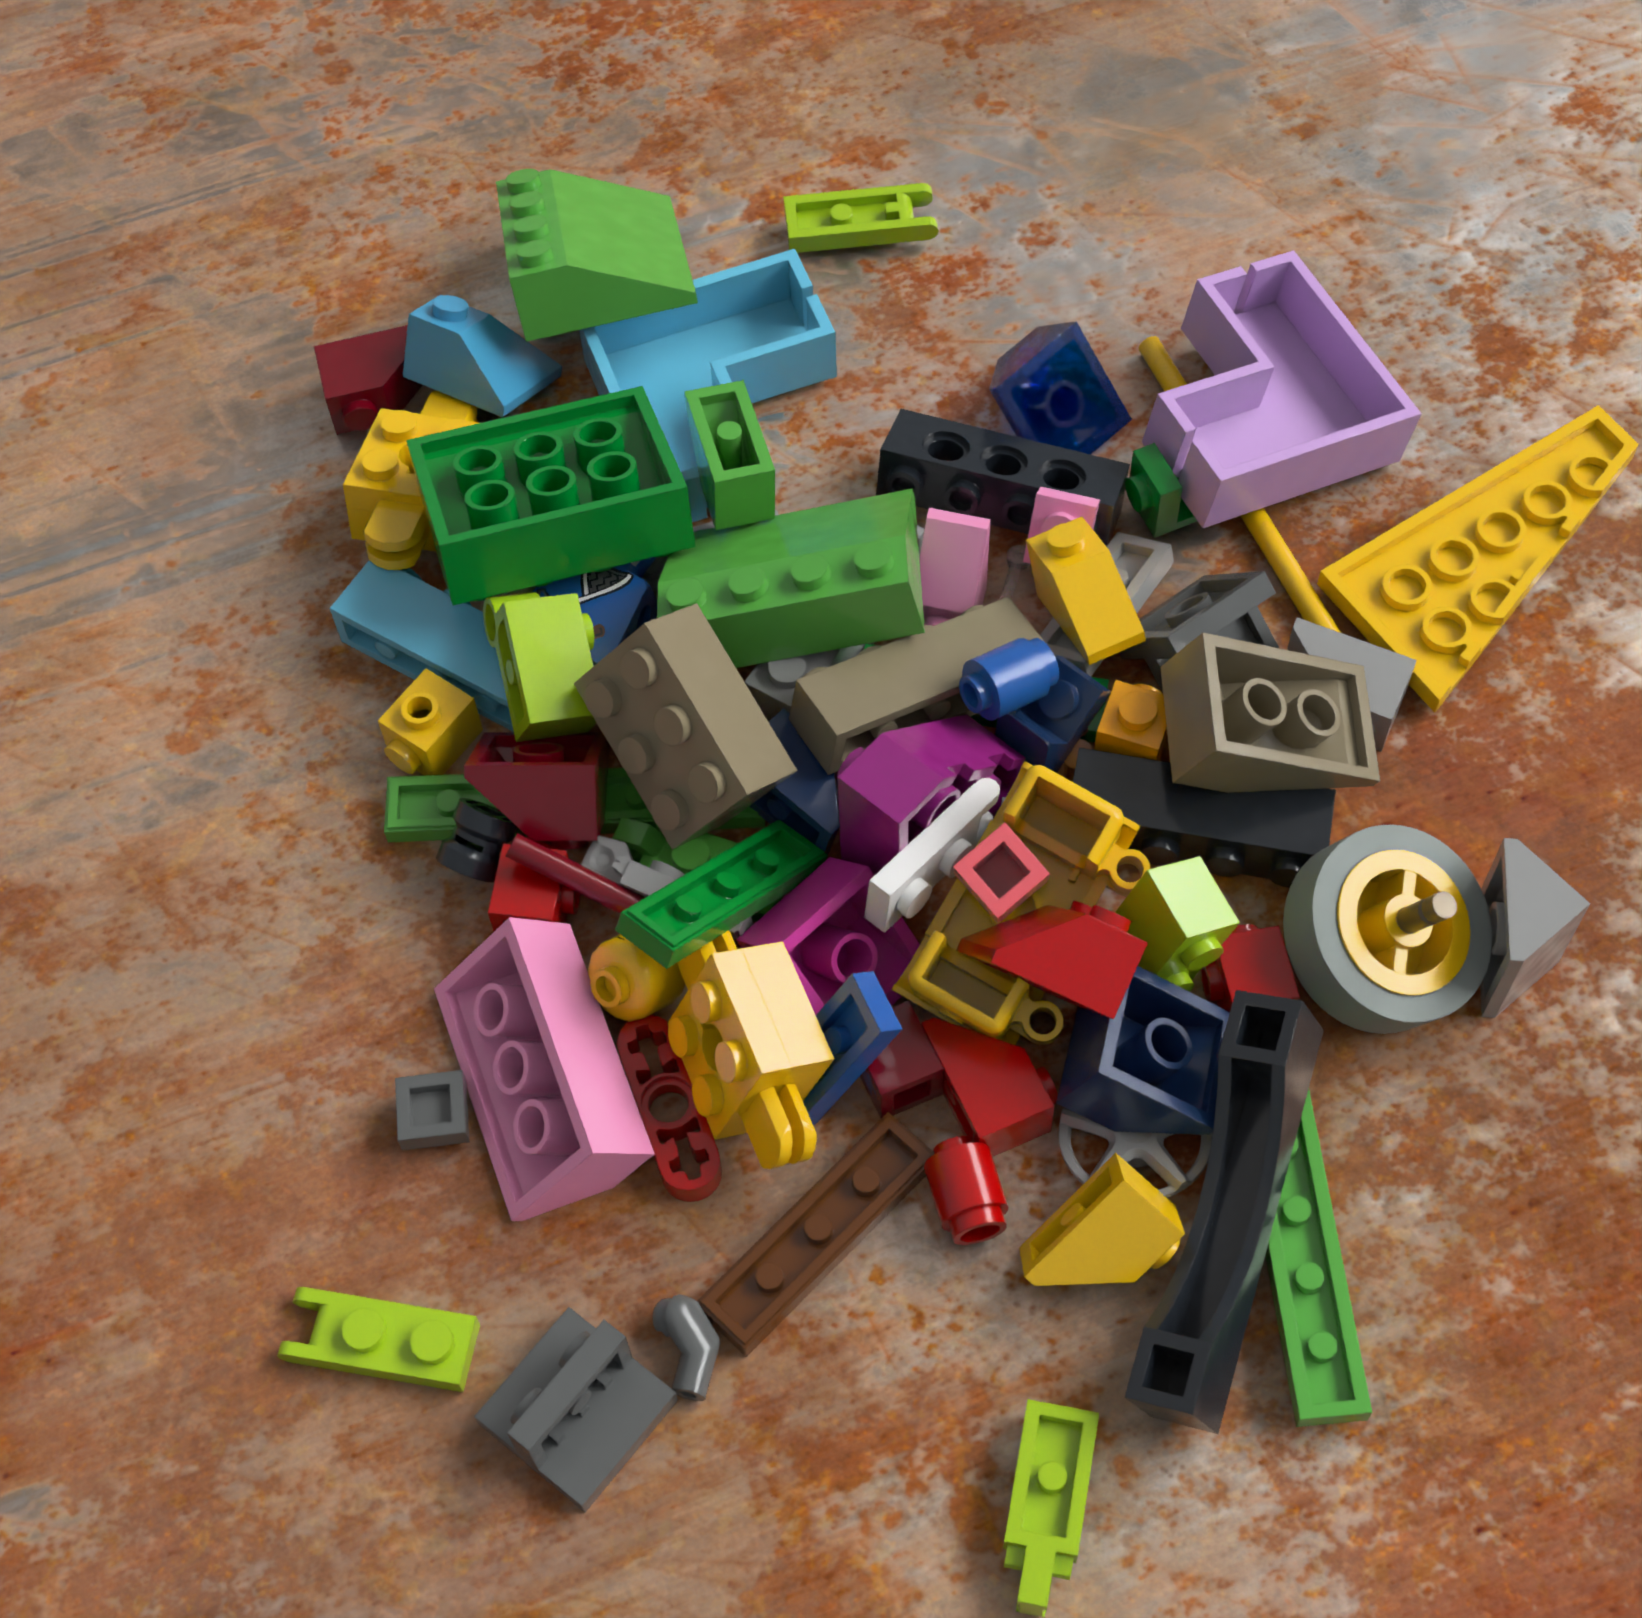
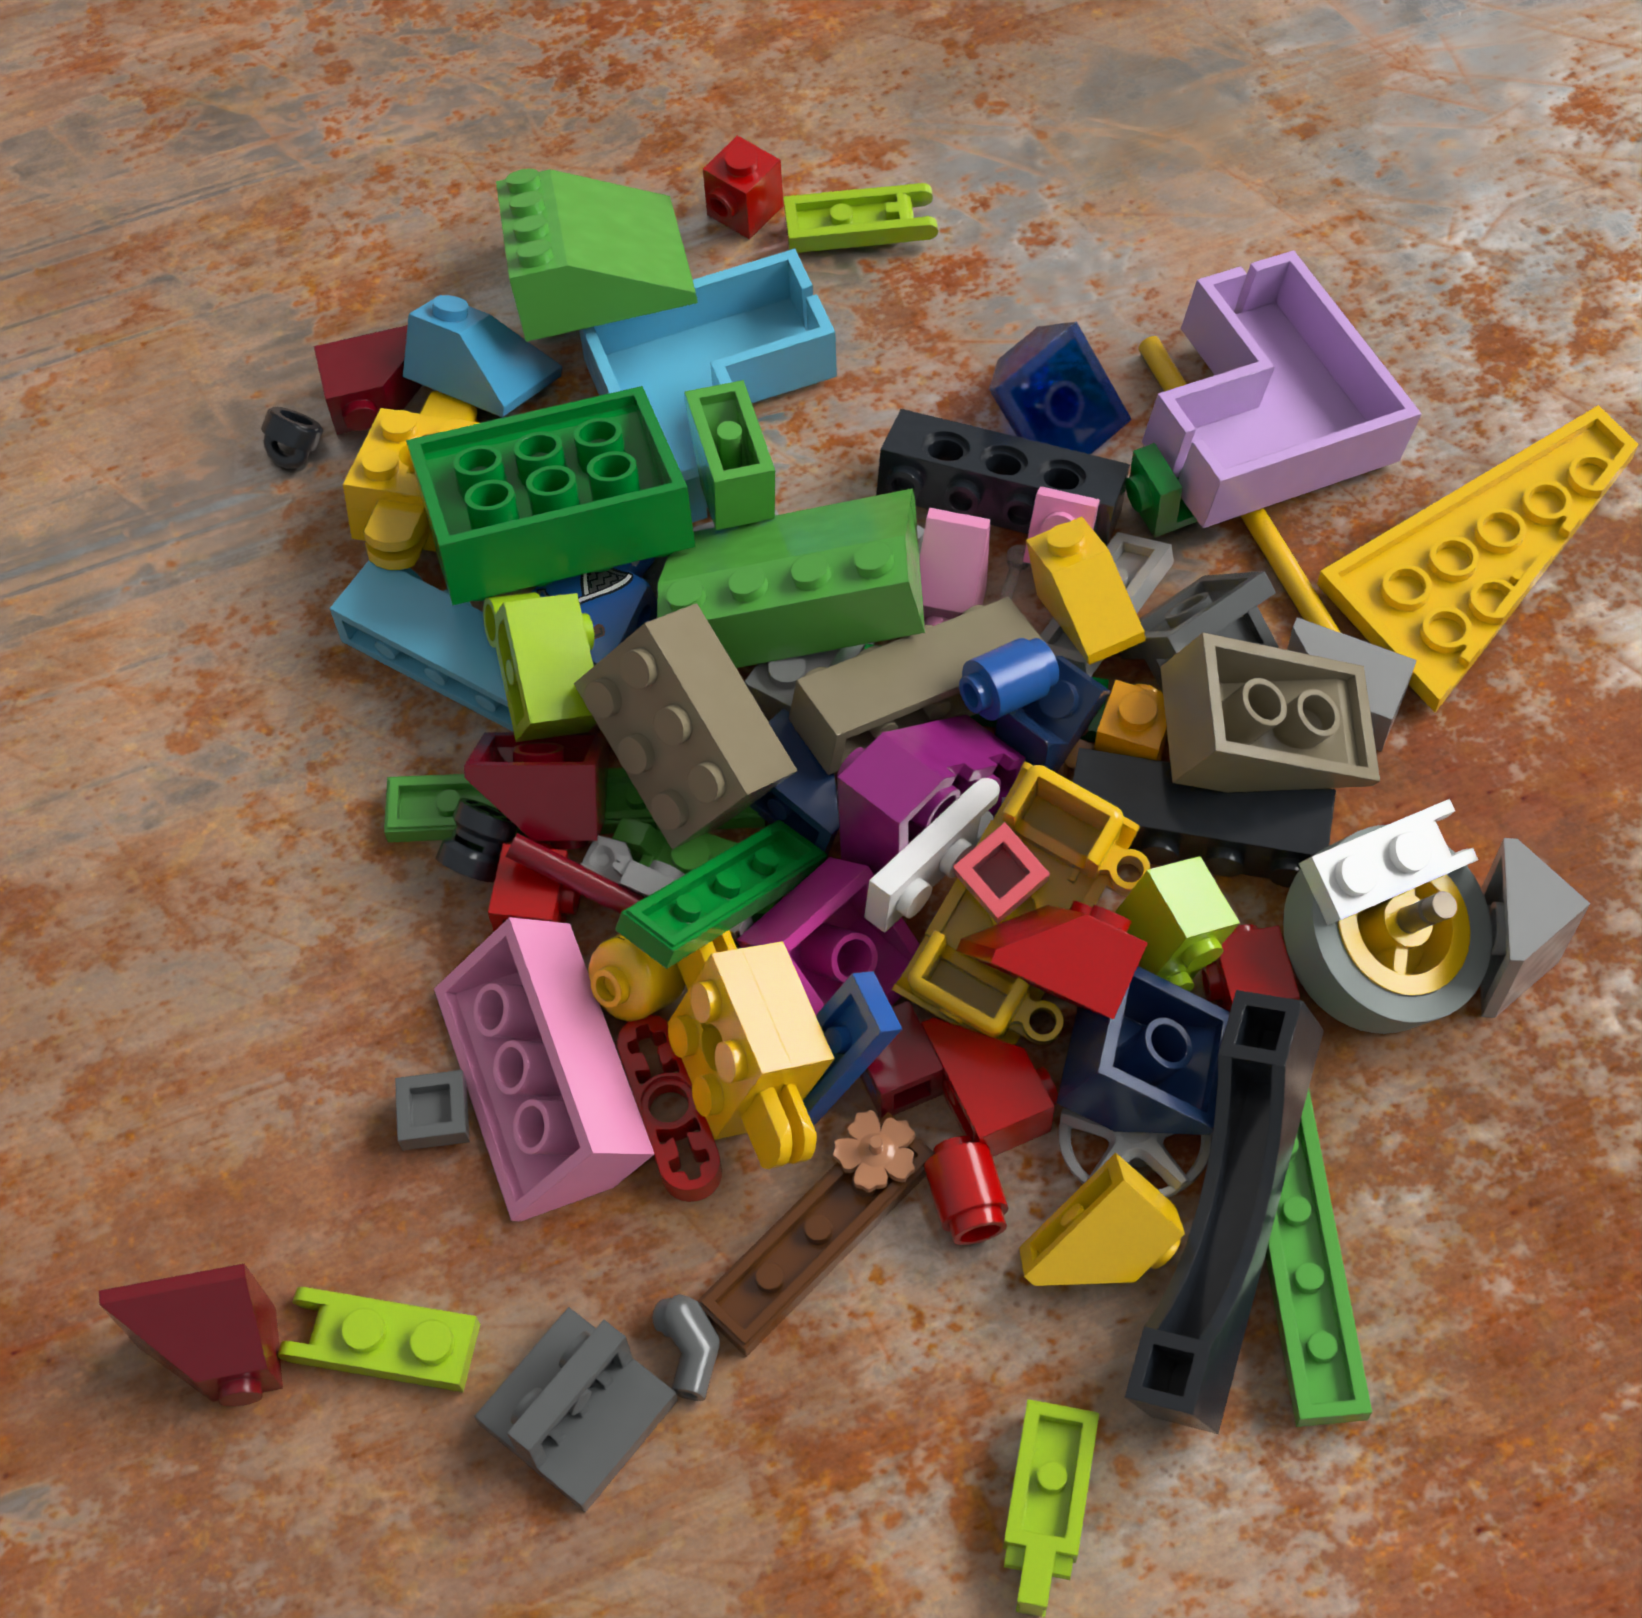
(206, 1329): none -> dark red slope
(292, 430): none -> black tile
(429, 725): yellow brick -> none
(743, 187): none -> red brick
(875, 1151): none -> nougat plant
(1383, 864): none -> white hinge

